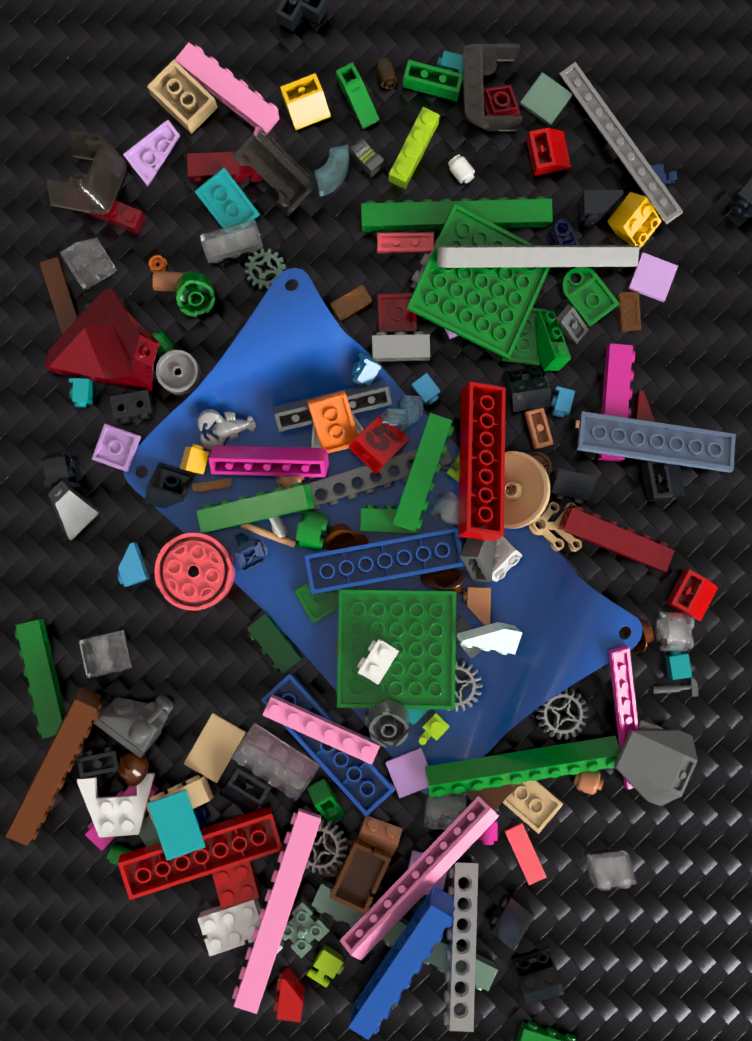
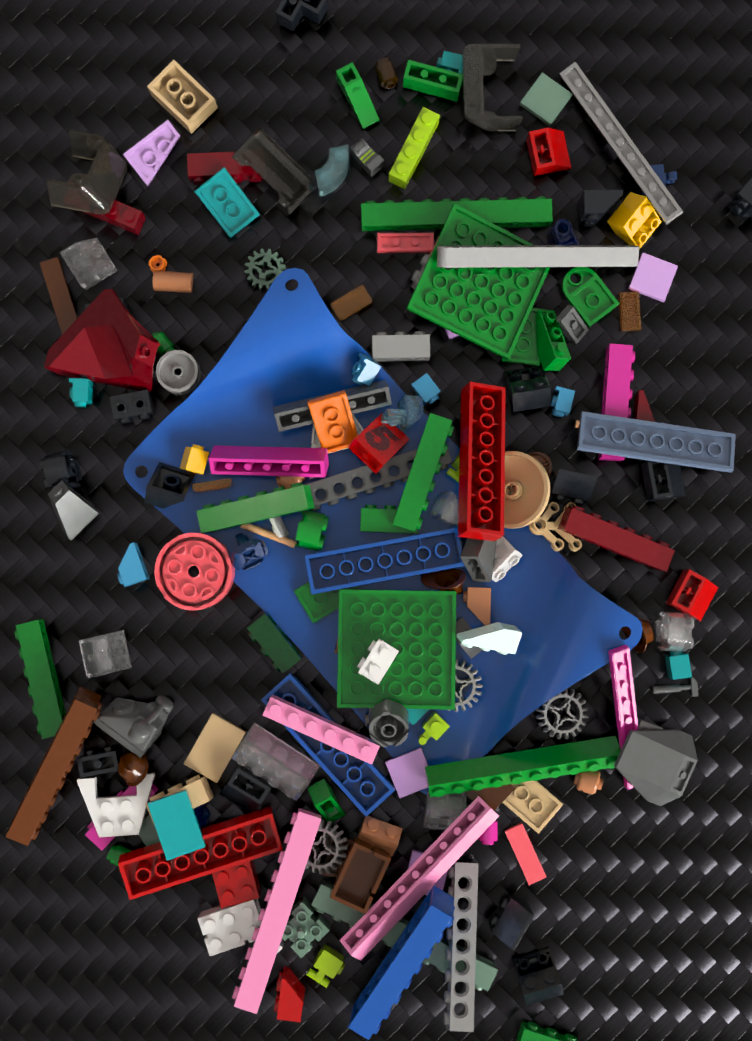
(116, 447): lavender tile -> none
(202, 291): green brick -> none
(223, 428): light grey animal -> none
(227, 88): bright pink brick -> none
(231, 241): clear brick -> none
(305, 101): yellow slope -> none
(342, 536): reddish brown piece -> none
(393, 314): dark red plate -> none
(461, 169): white brick -> none
(505, 94): dark red piece -> none
(538, 428): nougat brick -> none
(611, 870): clear slope -> none

